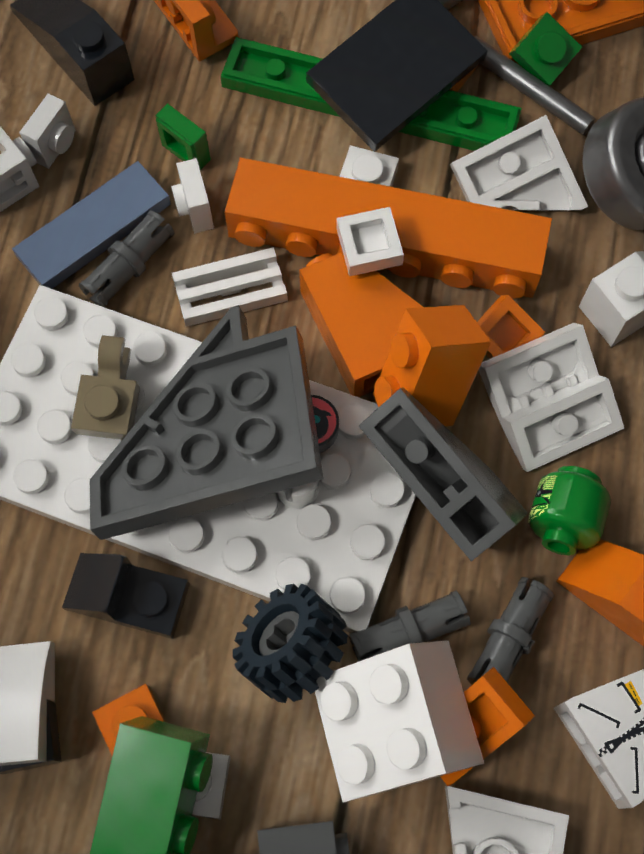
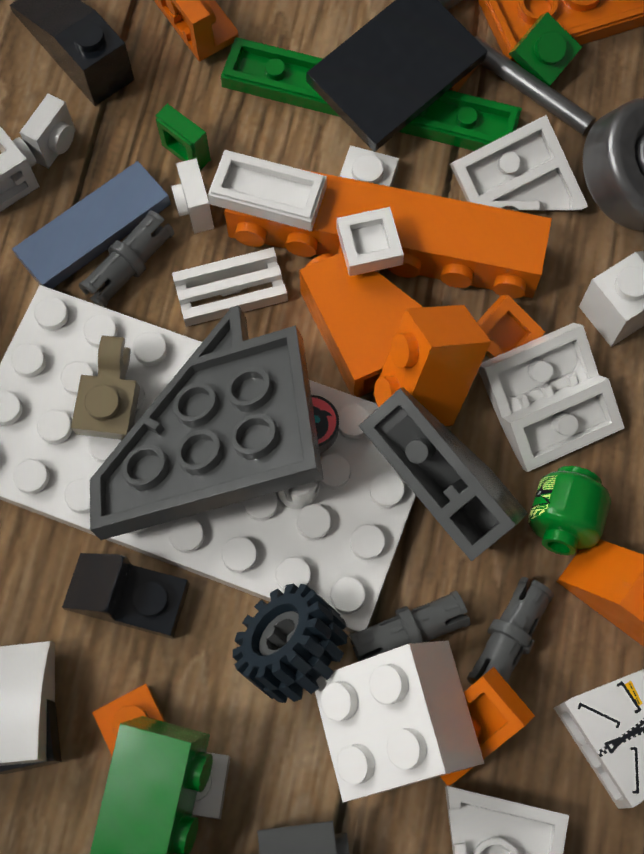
(267, 190): none -> white tile

